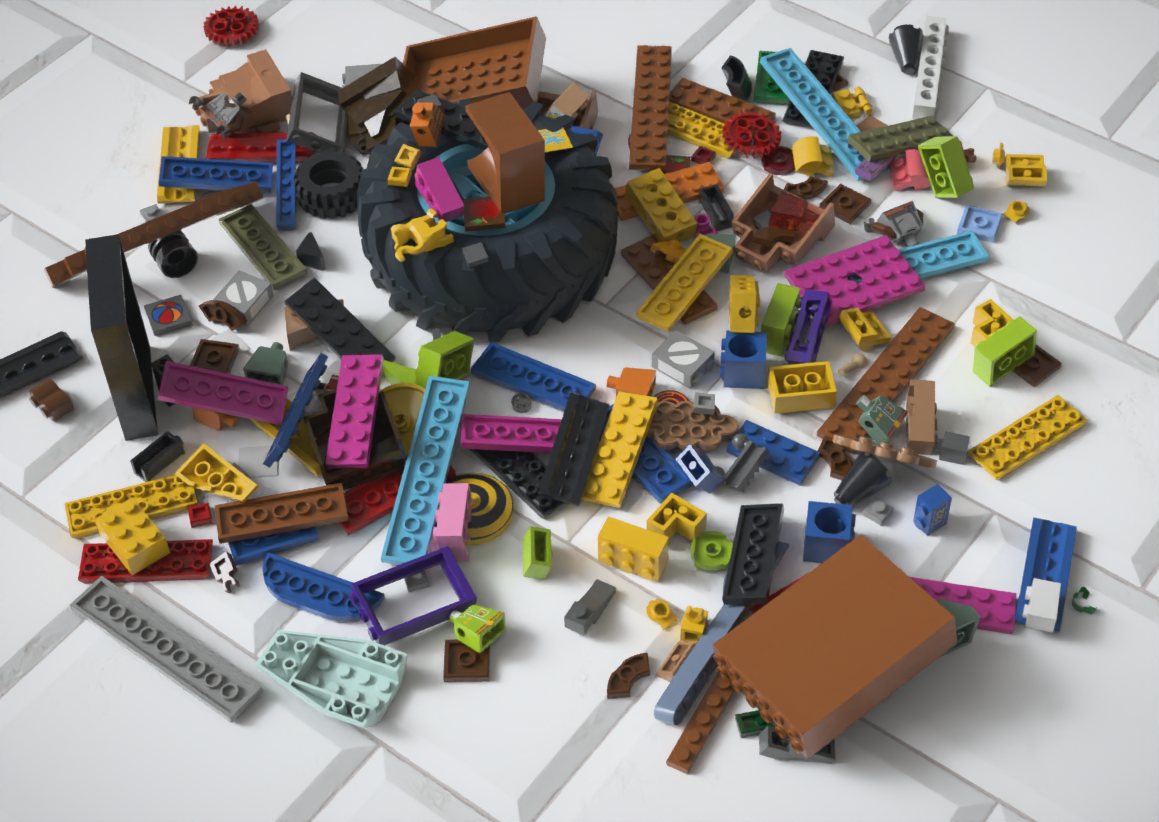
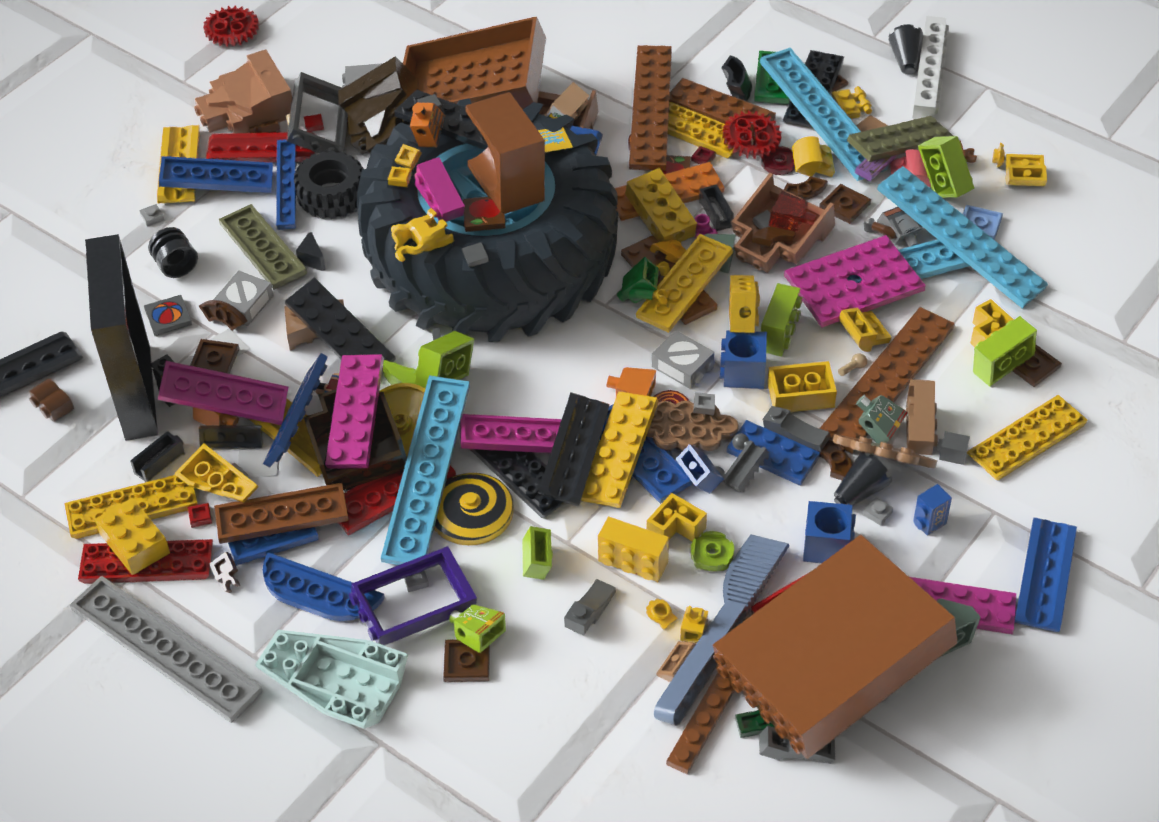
(162, 226): dark orange arch -> none
(222, 111): torso -> none
(231, 436): none -> black hinge
(268, 364): sand green torso -> none
(313, 123): none -> red tile
(453, 519): bright pink wedge -> none
(521, 403): clear smoke tile -> none
(529, 376): blue plate -> none
(626, 675): reddish brown tile -> none
(642, 282): none -> green torso
(753, 554): black plate -> none
(789, 426): none -> dark grey slope
(819, 305): dark purple brick -> none
(962, 237): none -> medium azure plate
(1017, 210): yellow animal -> none
(1042, 605): white brick -> none
(1090, 610): green piece -> none

